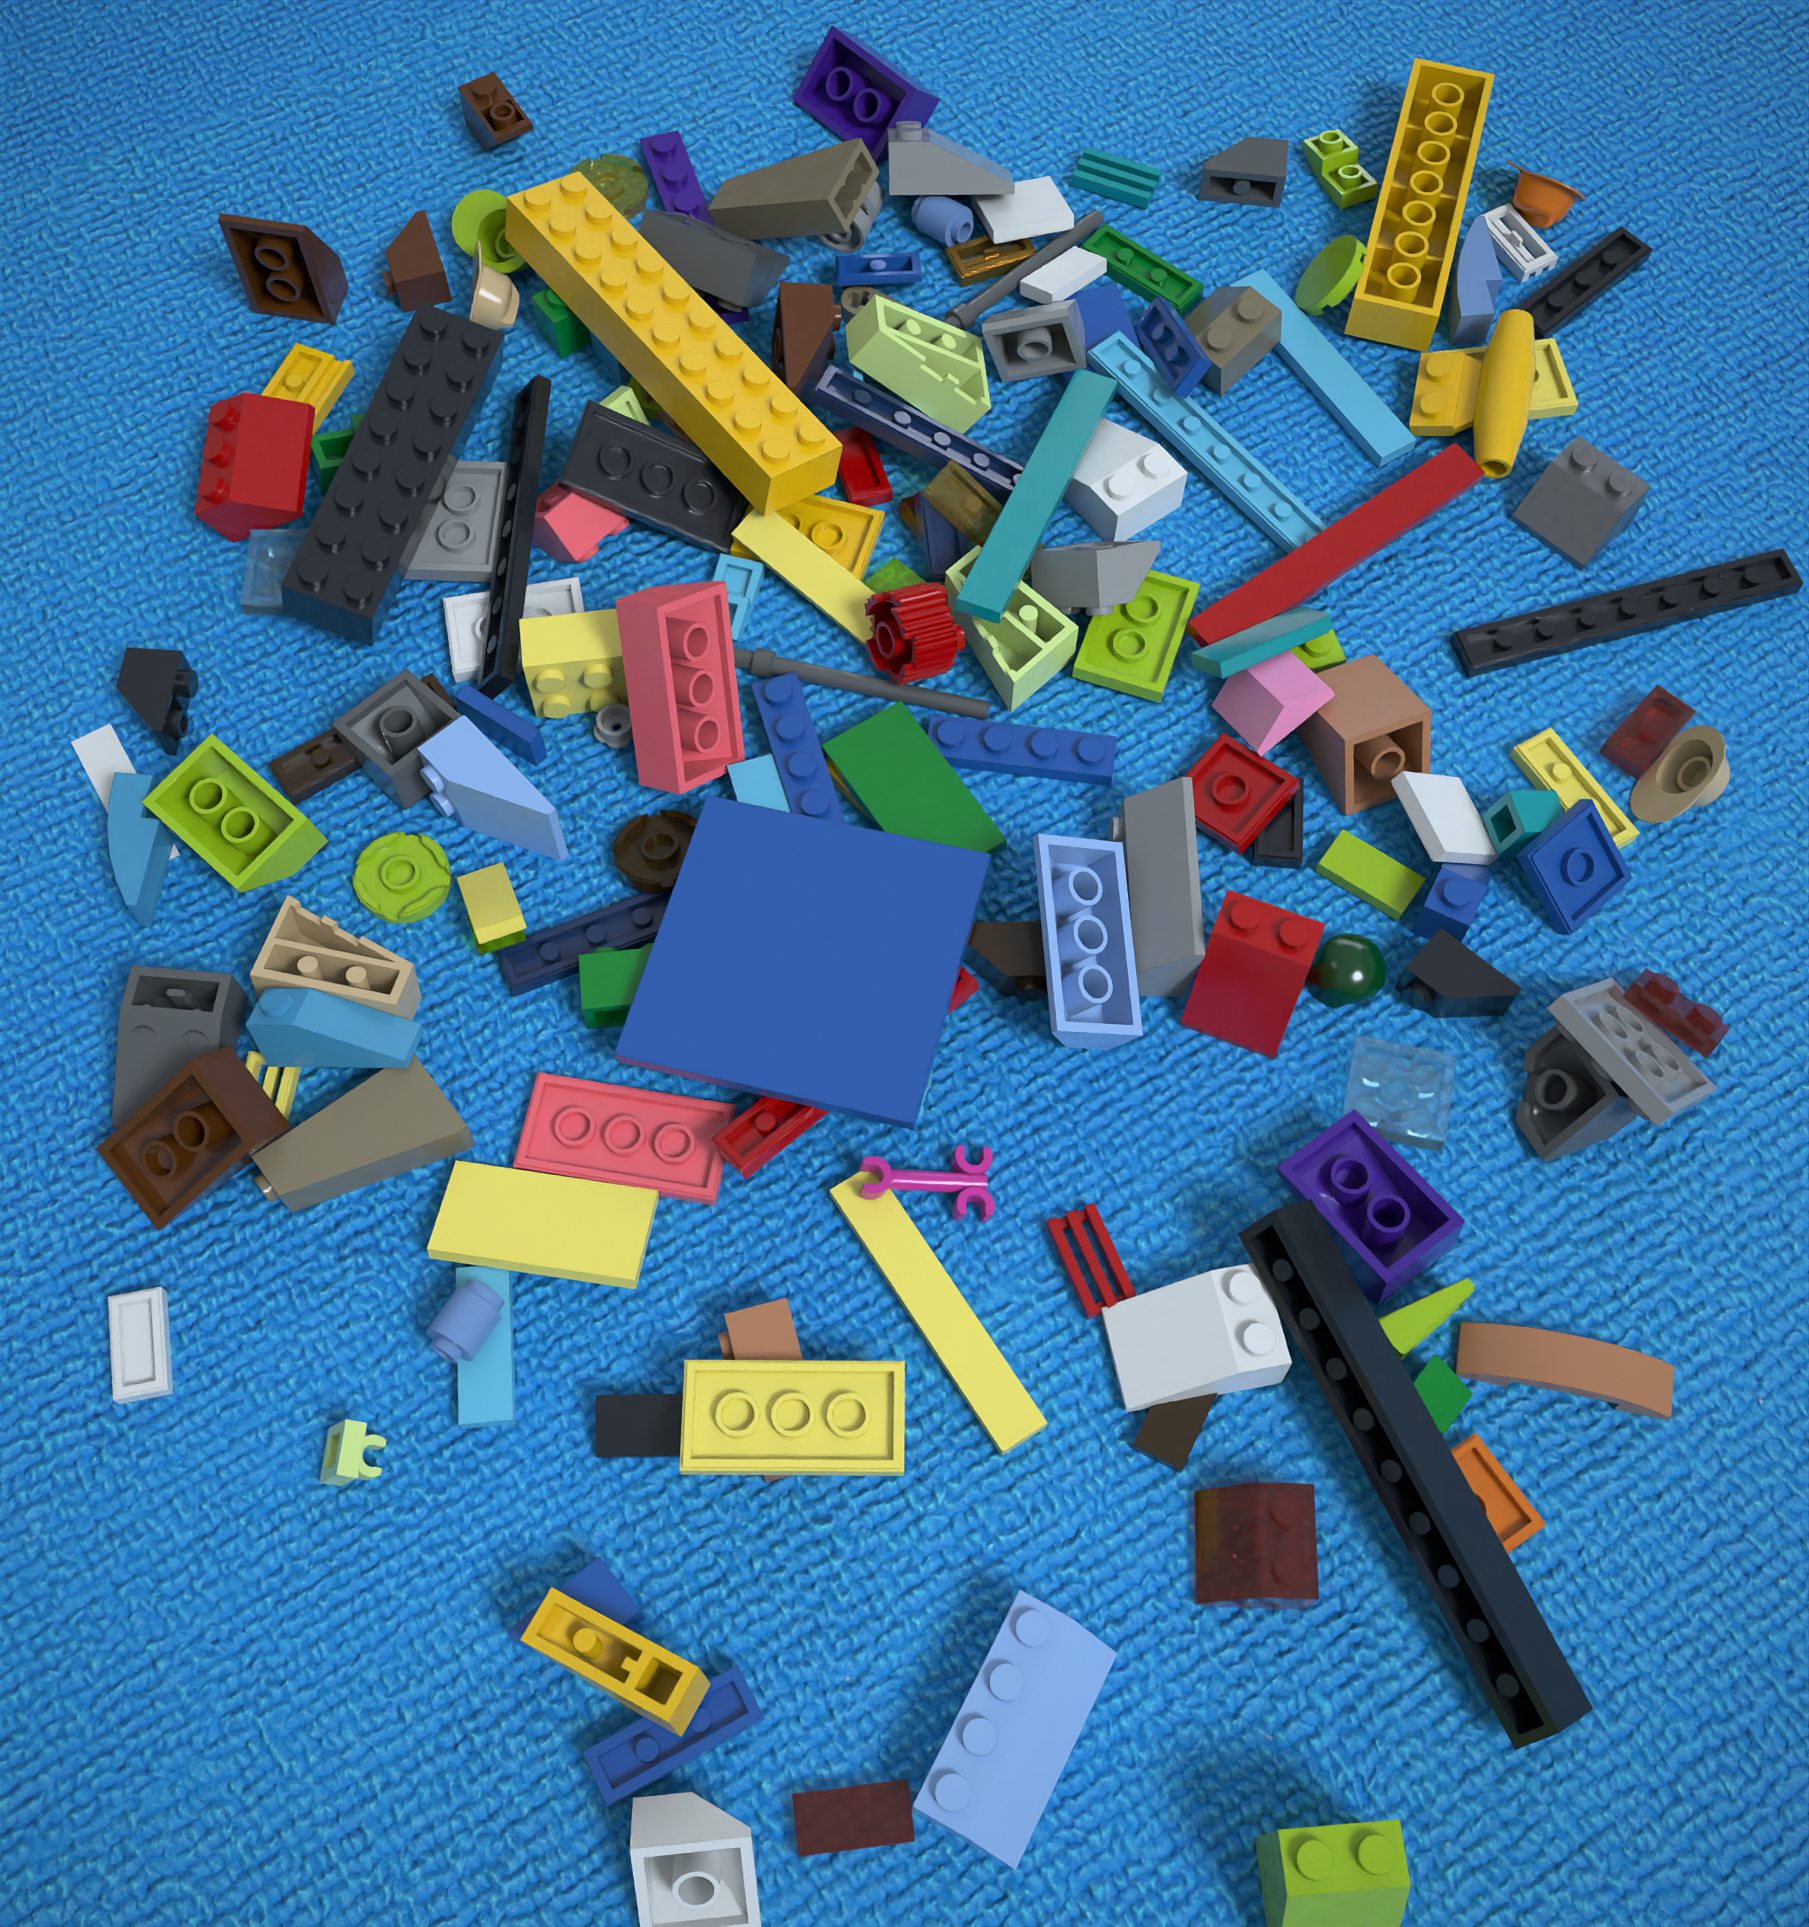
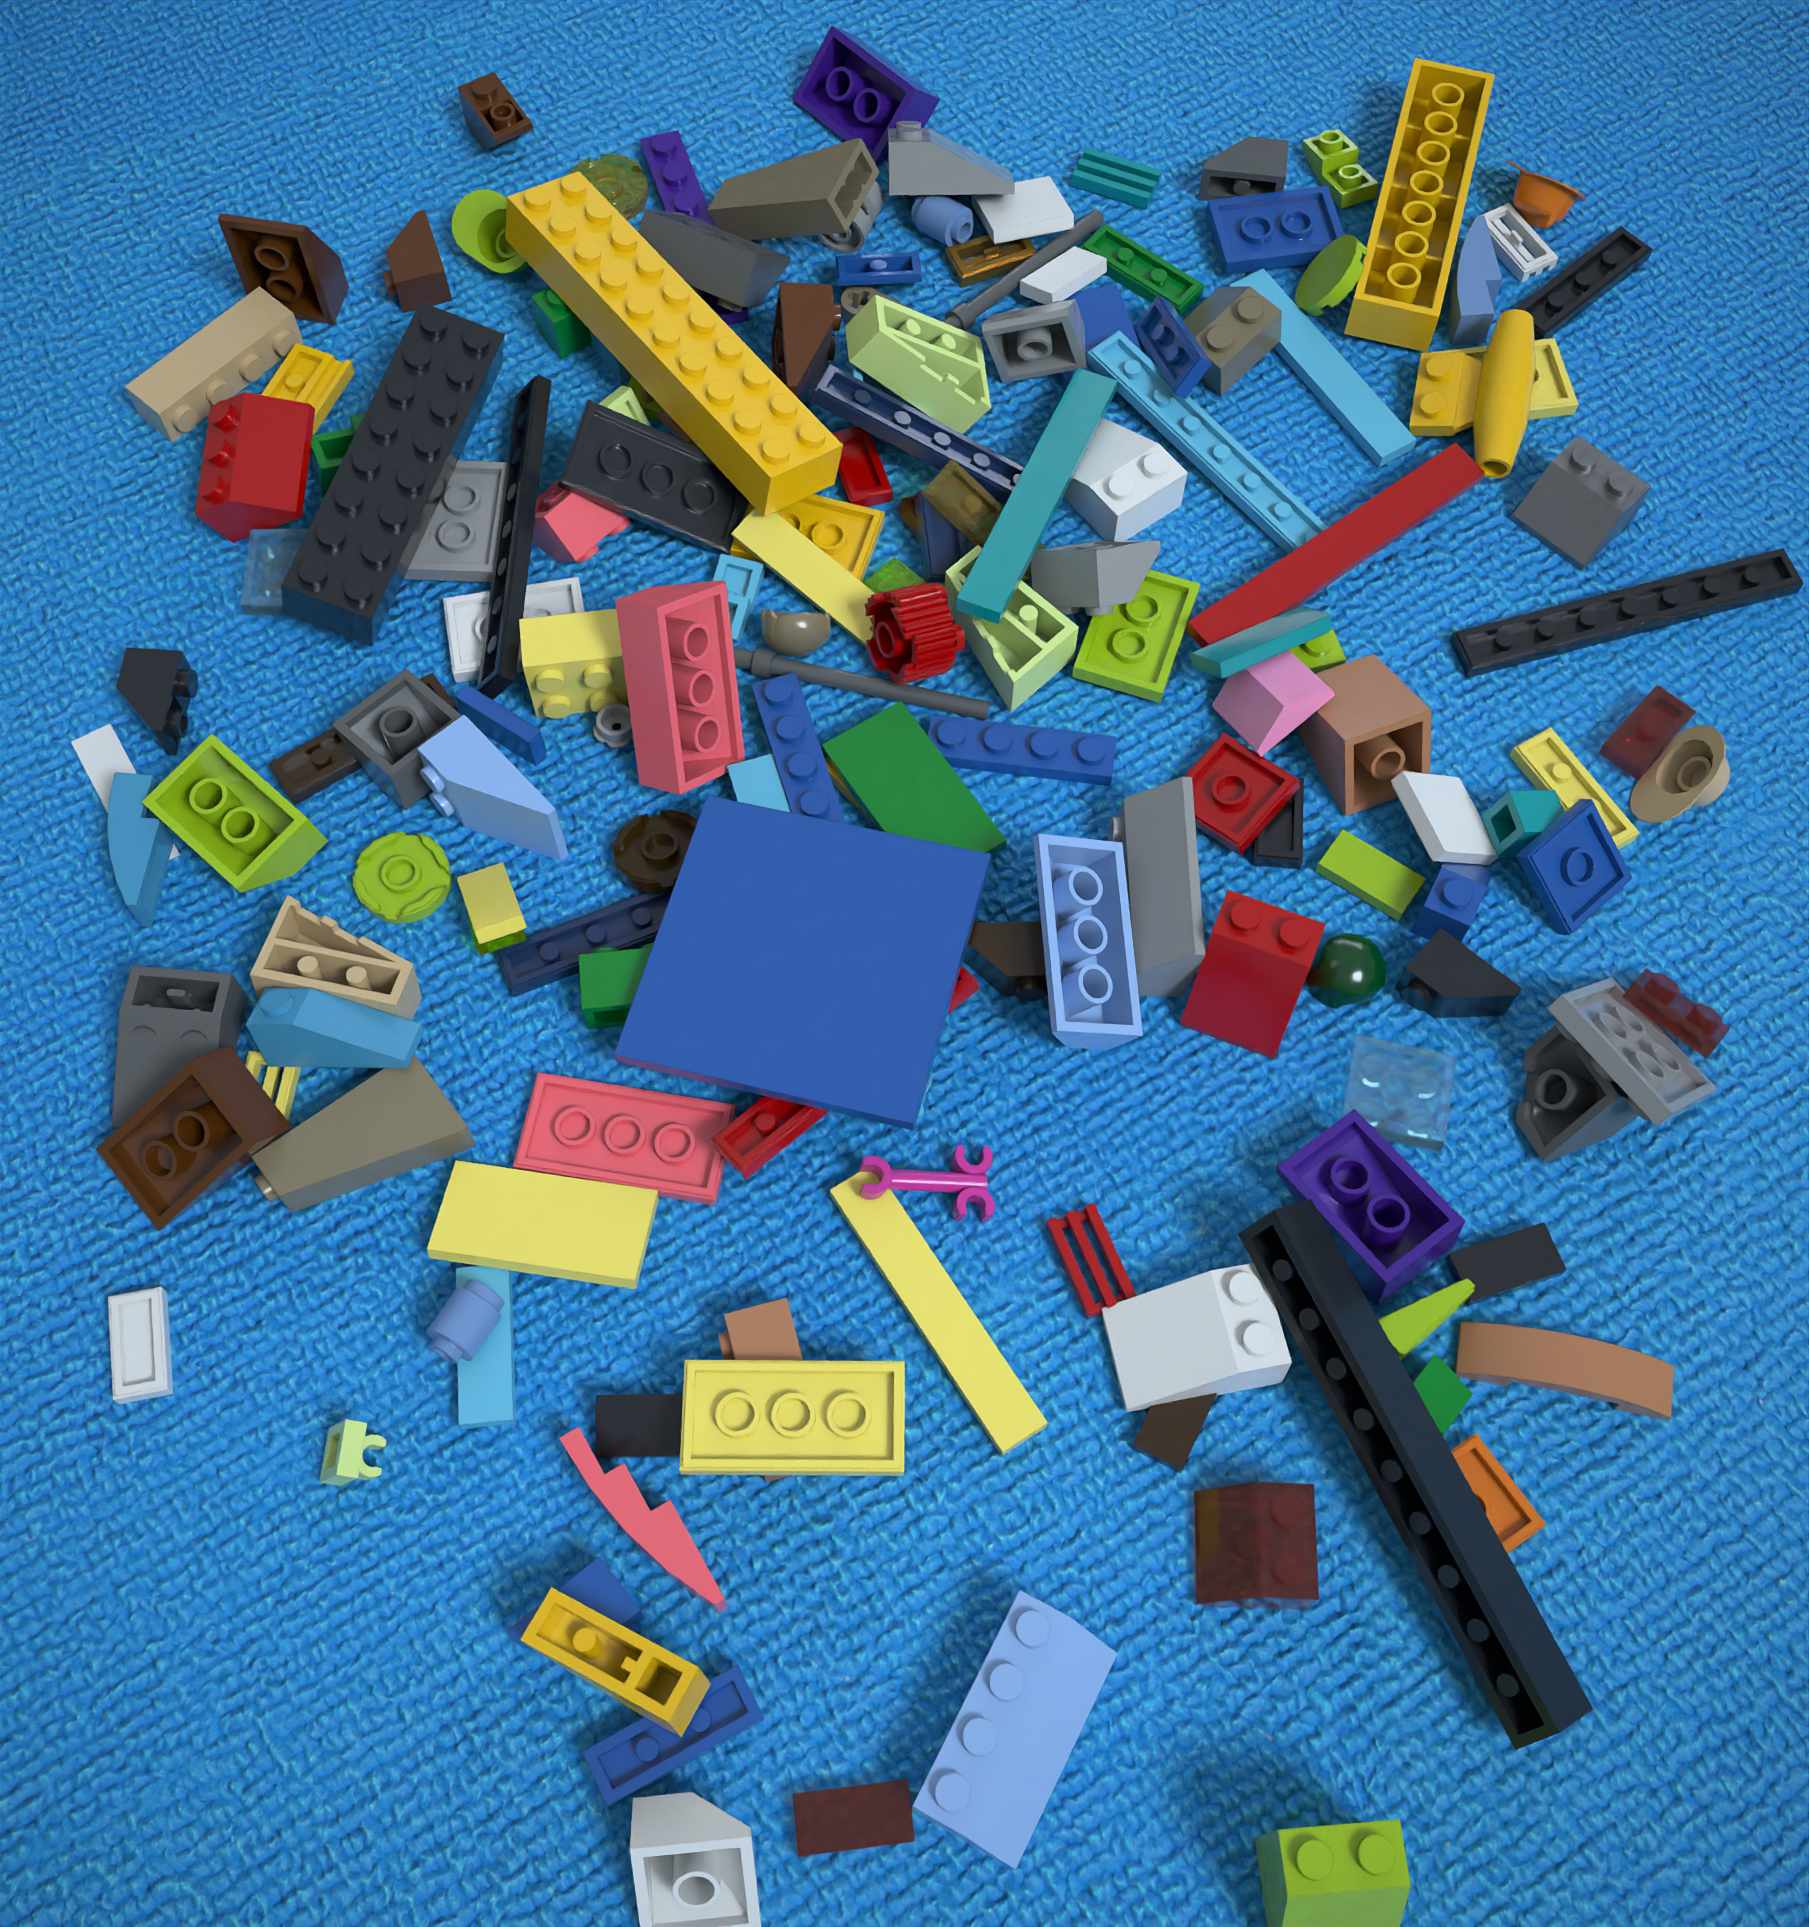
(214, 364): none -> tan brick
(493, 296): tan piece -> none
(654, 1532): none -> coral slope
(795, 632): none -> dark tan hair
(1273, 228): none -> blue plate
(1507, 1263): none -> black tile

